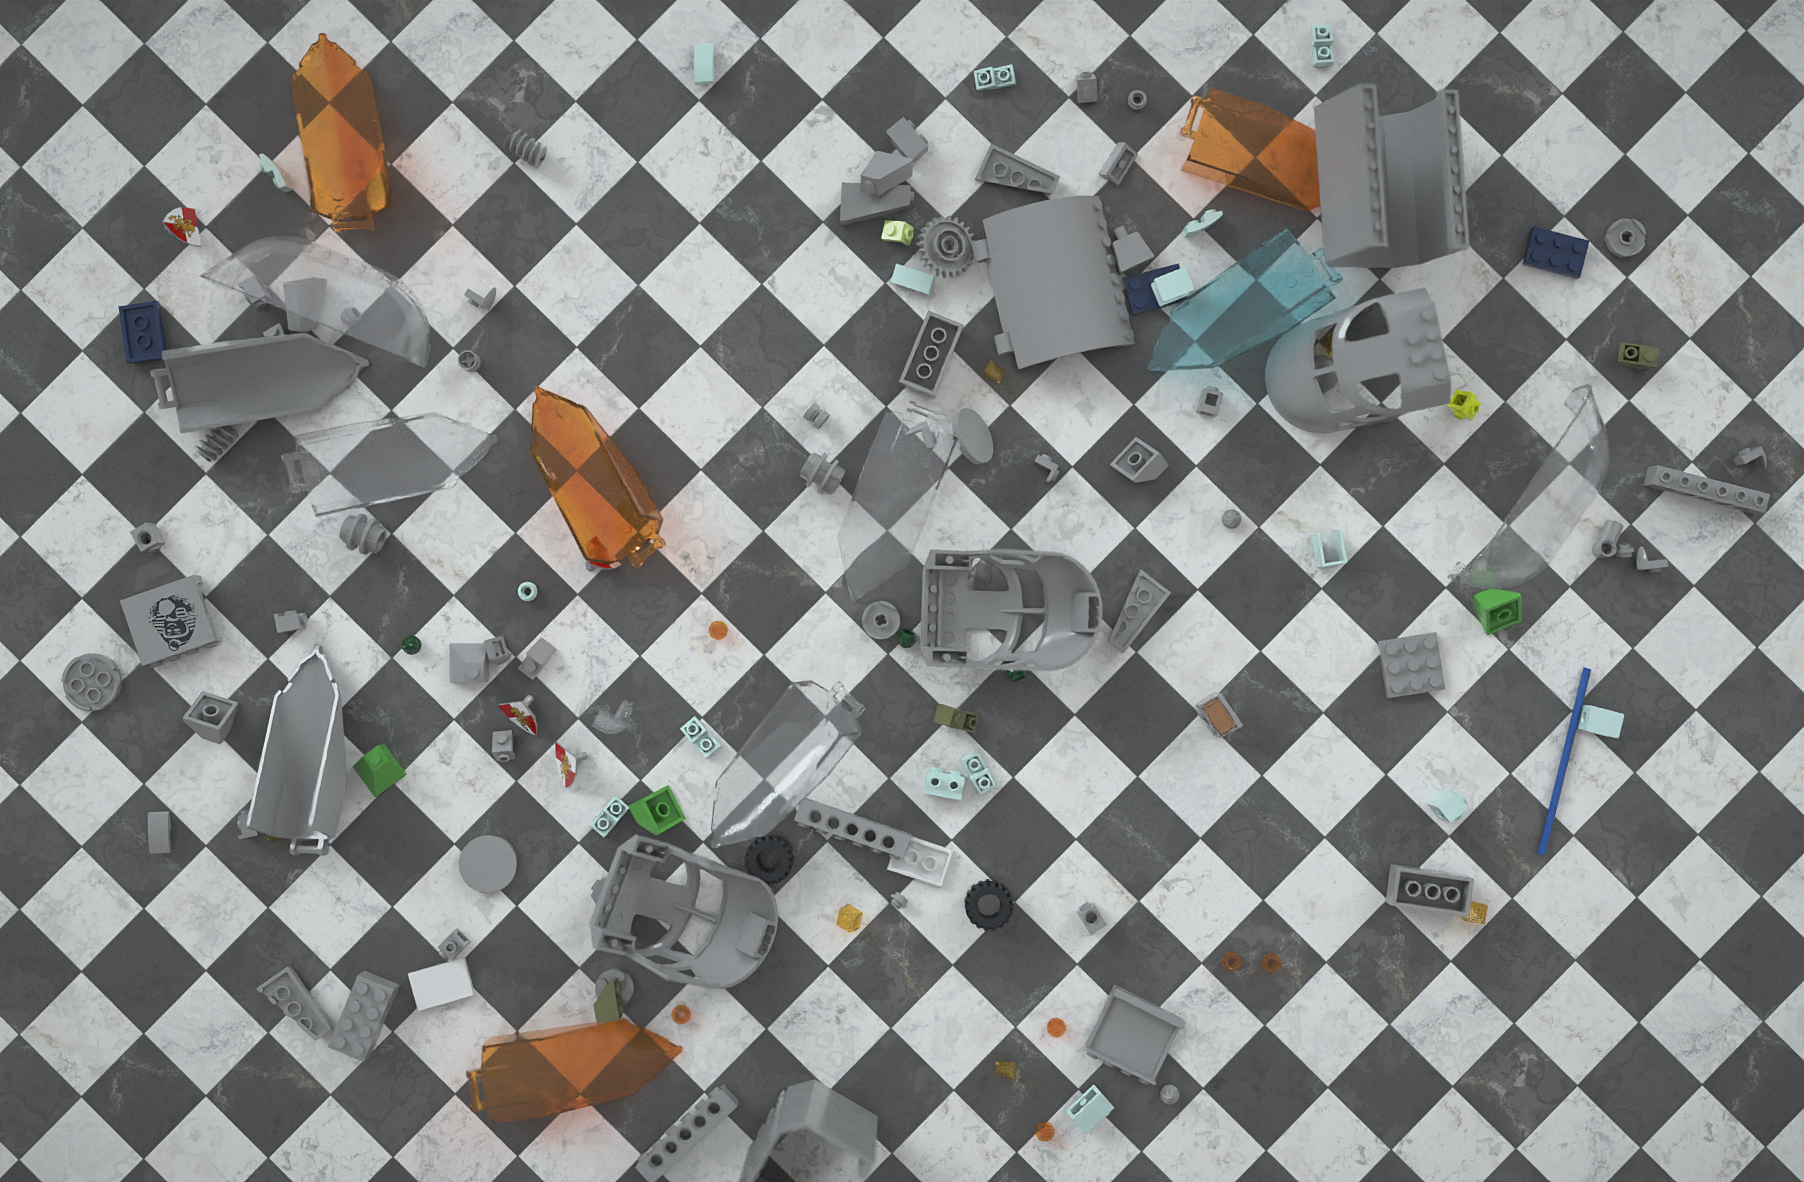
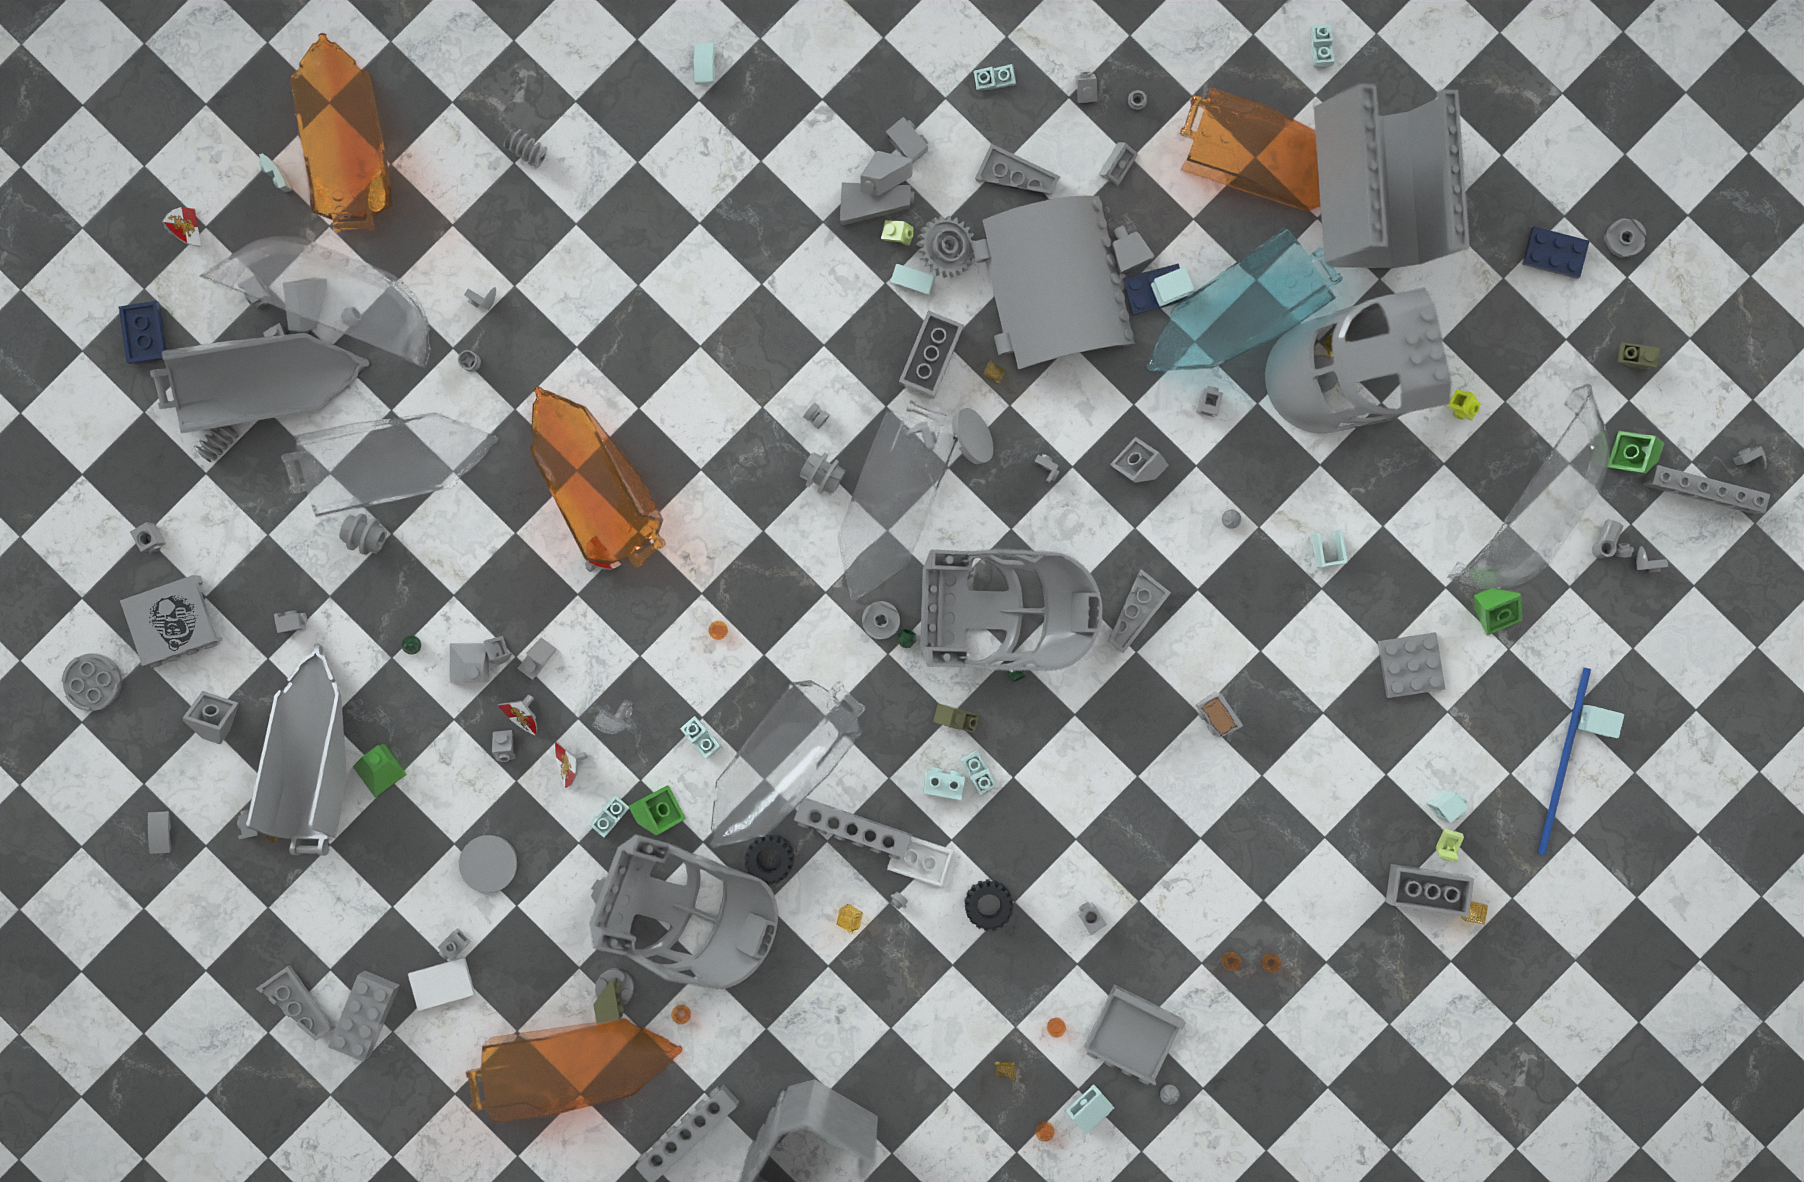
(521, 591): light aqua plate -> none
(1207, 220): light aqua slope -> none
(1449, 845): none -> yellowish green bracket
(1635, 452): none -> bright green slope

